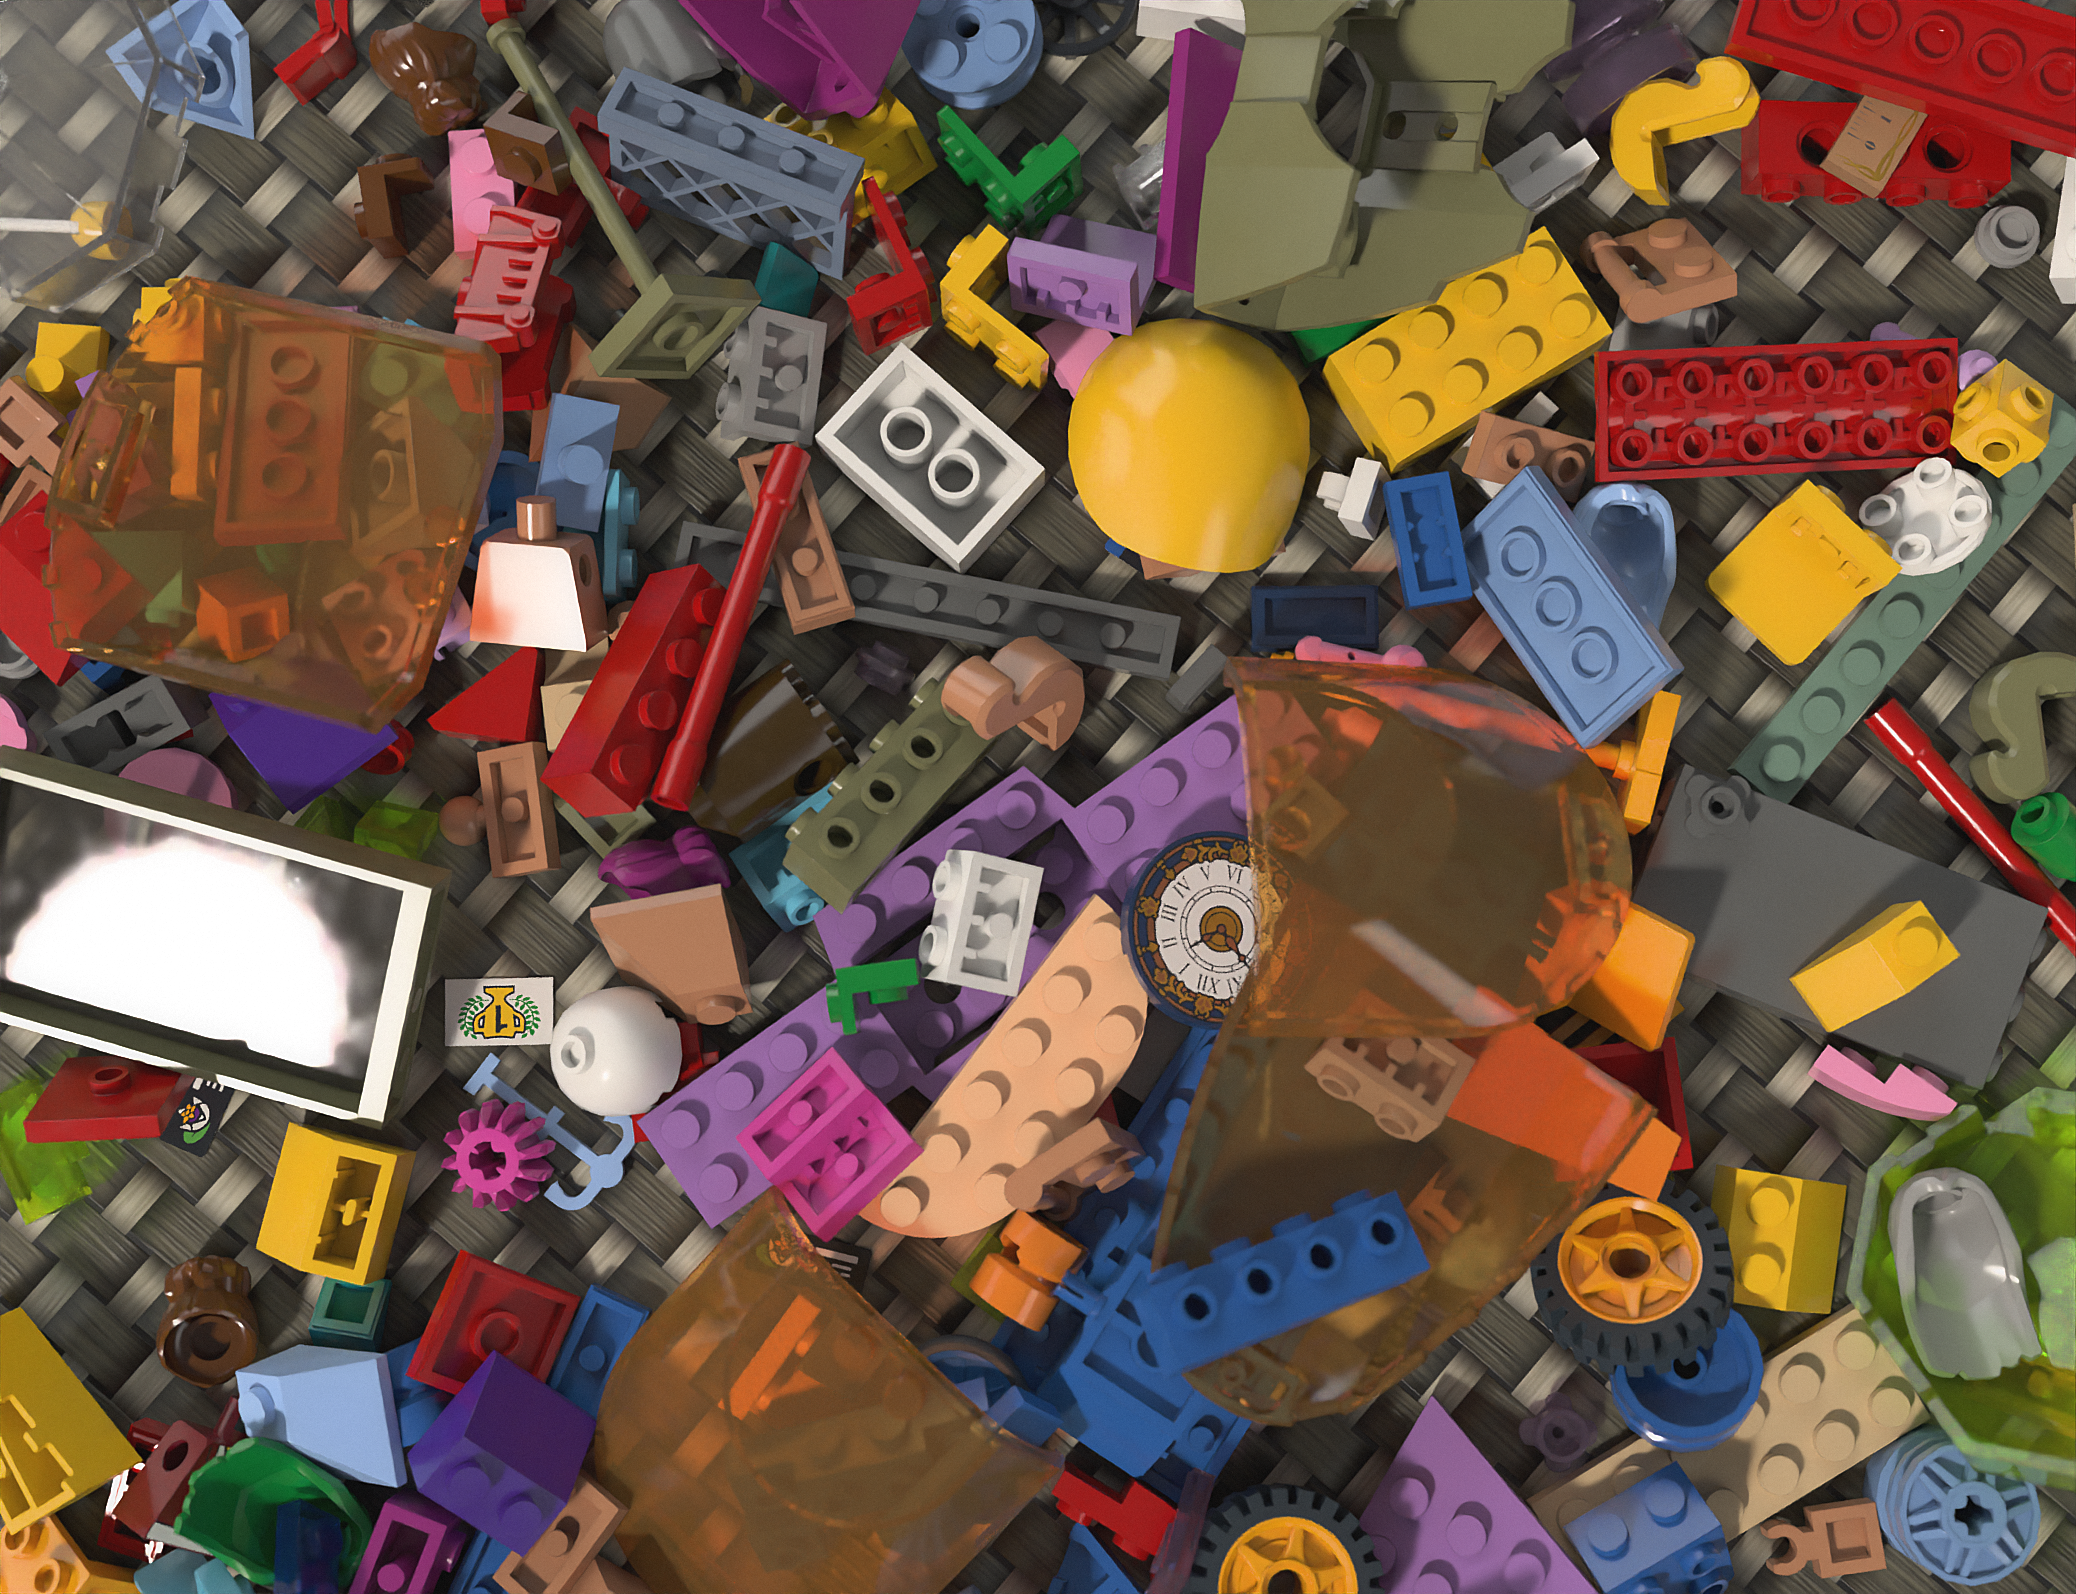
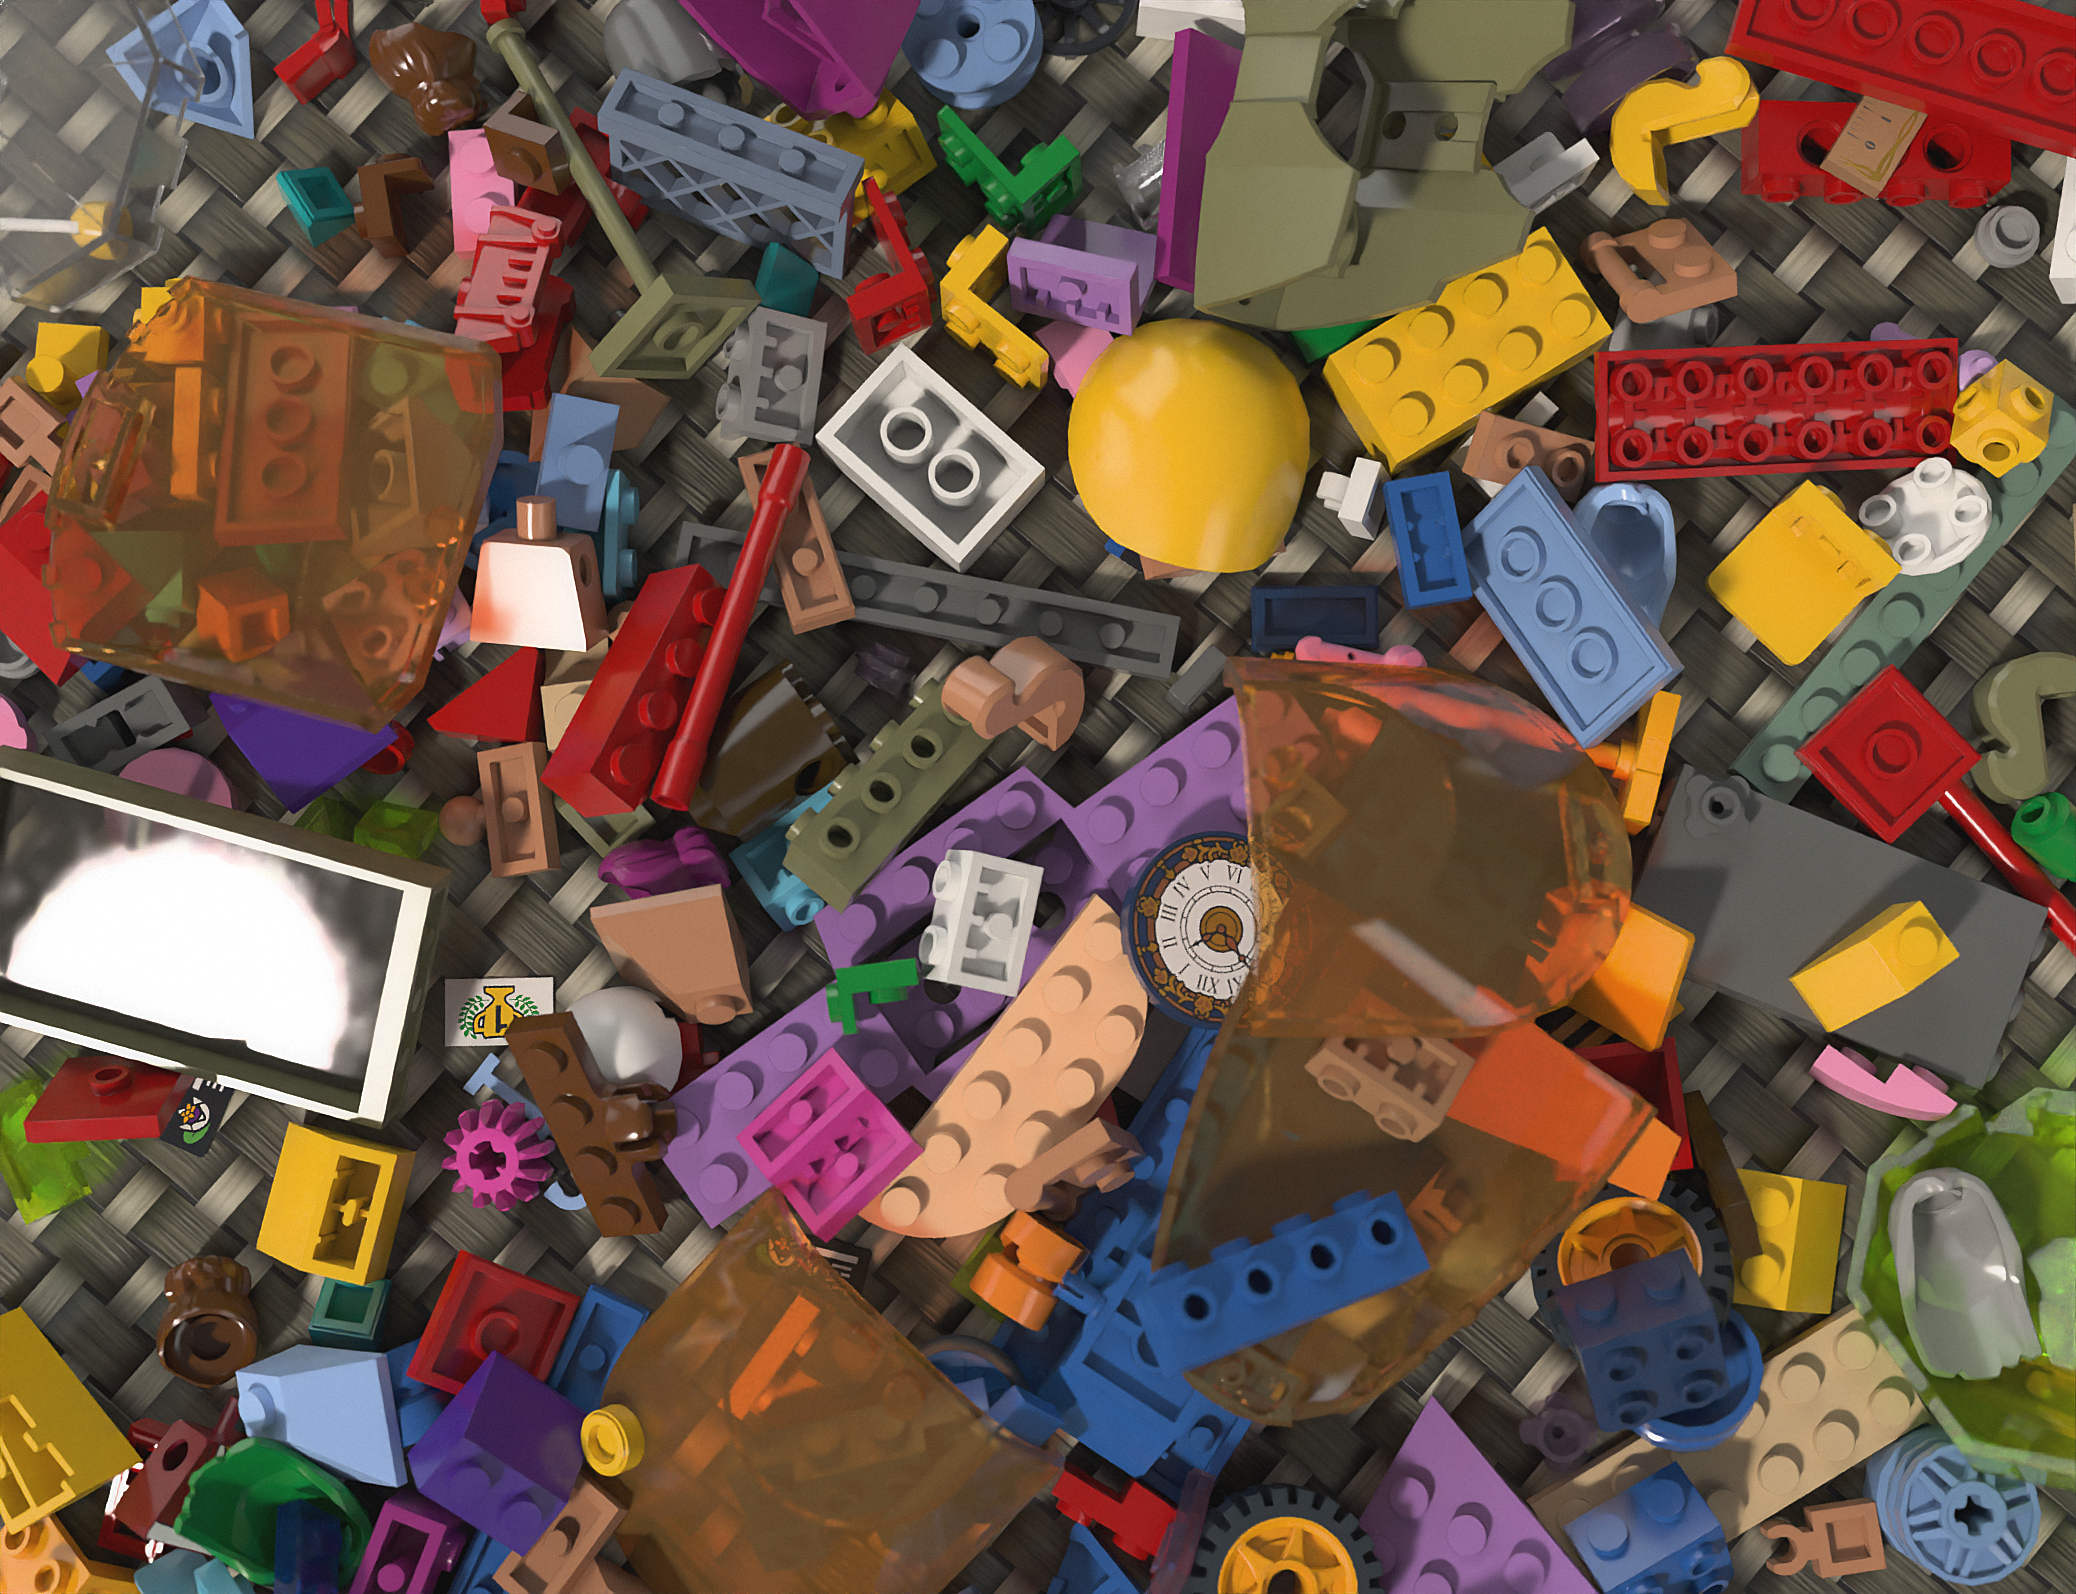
(316, 202): none -> teal slope
(597, 1123): none -> reddish brown plate
(612, 1440): none -> yellow tile
(1645, 1340): none -> dark blue bracket
(1721, 1179): none -> dark brown tile
(1887, 755): none -> red plate

